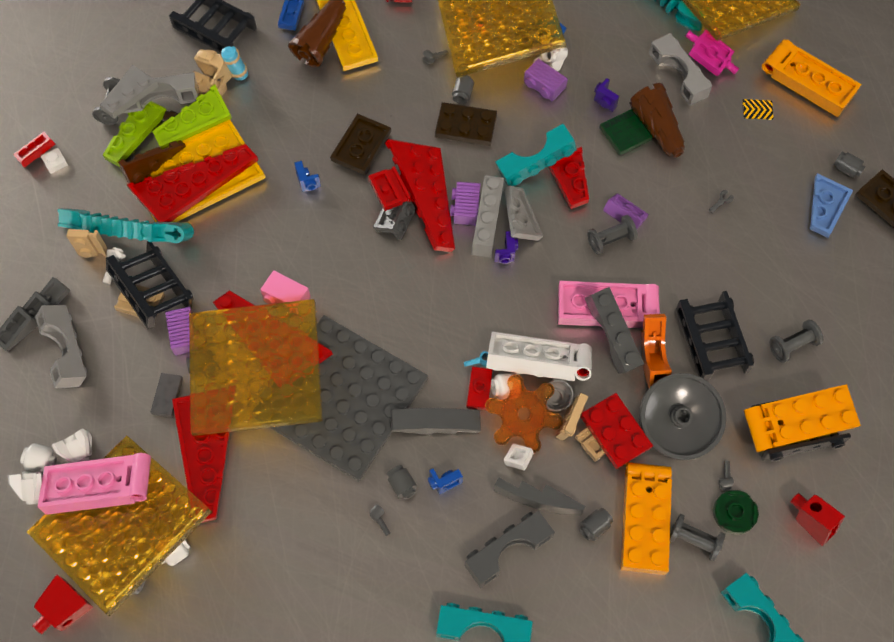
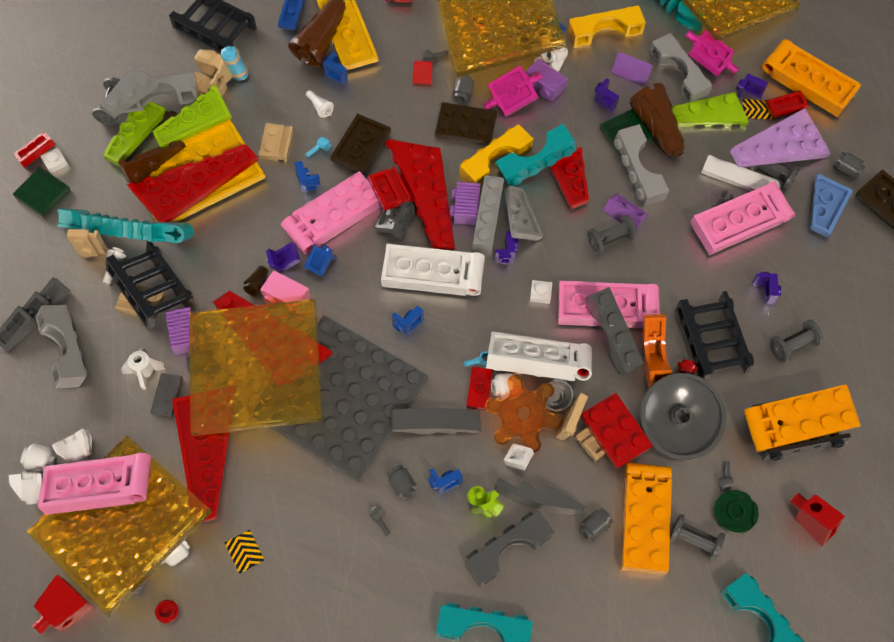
(41, 191): none -> dark green tile
(141, 366): none -> white brick
(166, 611): none -> red plate
(244, 551): none -> sticker
(255, 281): none -> dark brown cone
(276, 142): none -> tan plate
(283, 258): none -> dark purple bracket
(319, 259): none -> blue bracket
(321, 143): none -> medium azure hand
(323, 107): none -> white cone
(331, 213): none -> bright pink hinge
(334, 69): none -> blue bracket
(410, 321): none -> blue bracket
(422, 72): none -> red slope
(432, 270): none -> white hinge
(484, 502): none -> lime hips
(513, 91): none -> dark pink plate
(513, 140): none -> yellow arch
(541, 292): none -> white plate
(627, 21): none -> yellow arch
(632, 69): none -> medium lavender slope
(648, 185): none -> light grey arch
(687, 366): none -> red plate
(711, 111): none -> lime wing
(735, 175): none -> white tile
(742, 218): none -> bright pink hinge
(751, 85): none -> dark purple bracket
(770, 284): none -> dark purple bracket
(780, 172): none -> dark grey hose
(786, 104): none -> red plate
(786, 141): none -> lavender wing

